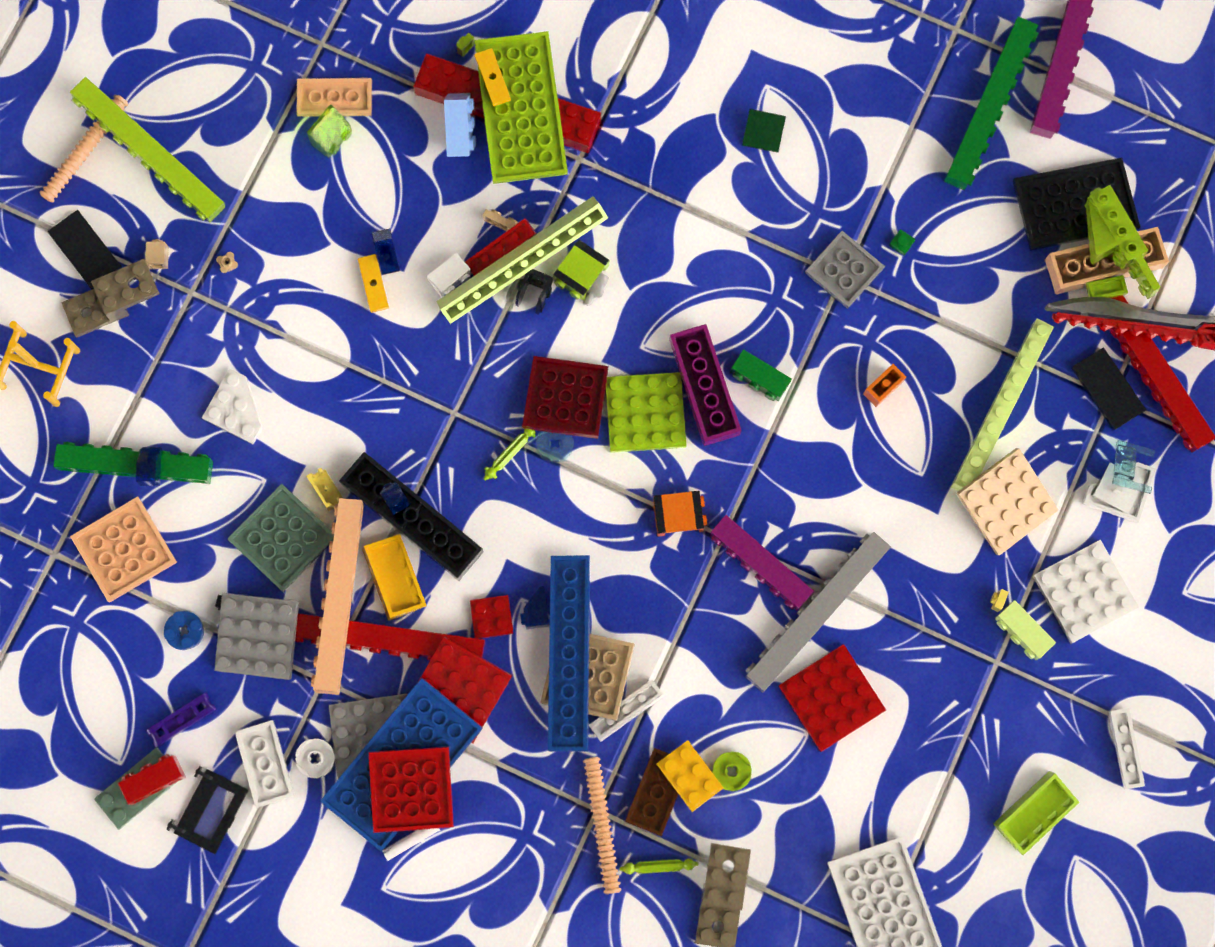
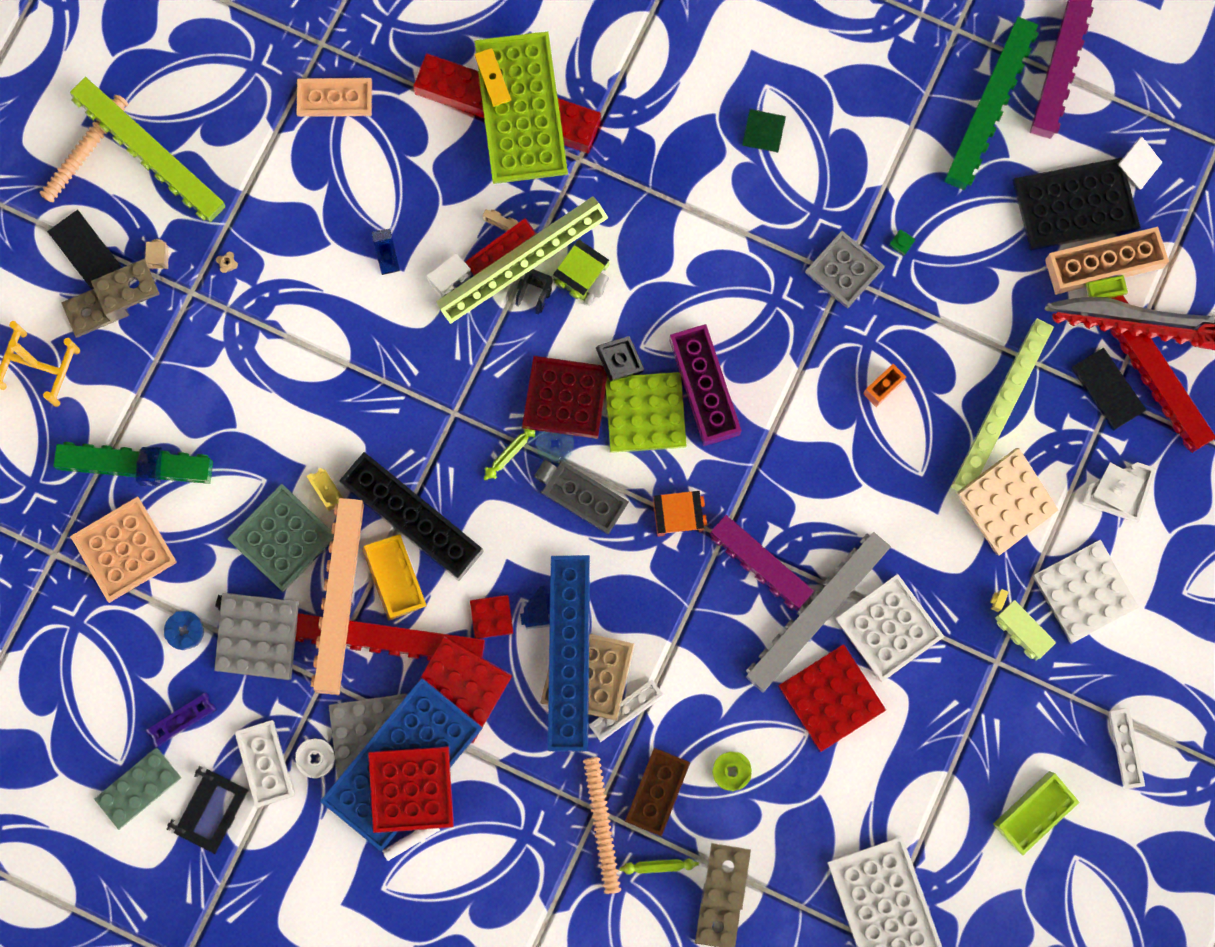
(151, 779): red brick -> none
(234, 408): white plate -> none
(329, 132): clear neon green slope -> none
(371, 273): yellow tile -> none
(394, 497): clear blue slope -> none
(459, 124): light blue brick -> none
(465, 44): lime plate -> none
(587, 500): none -> dark grey hinge
(619, 359): none -> plate
(689, 776): yellow plate -> none
(760, 376): green brick -> none
(889, 628): none -> white plate
(1114, 233): lime wedge -> none
(1125, 465): clear light blue plate -> none
(1140, 163): none -> white piece

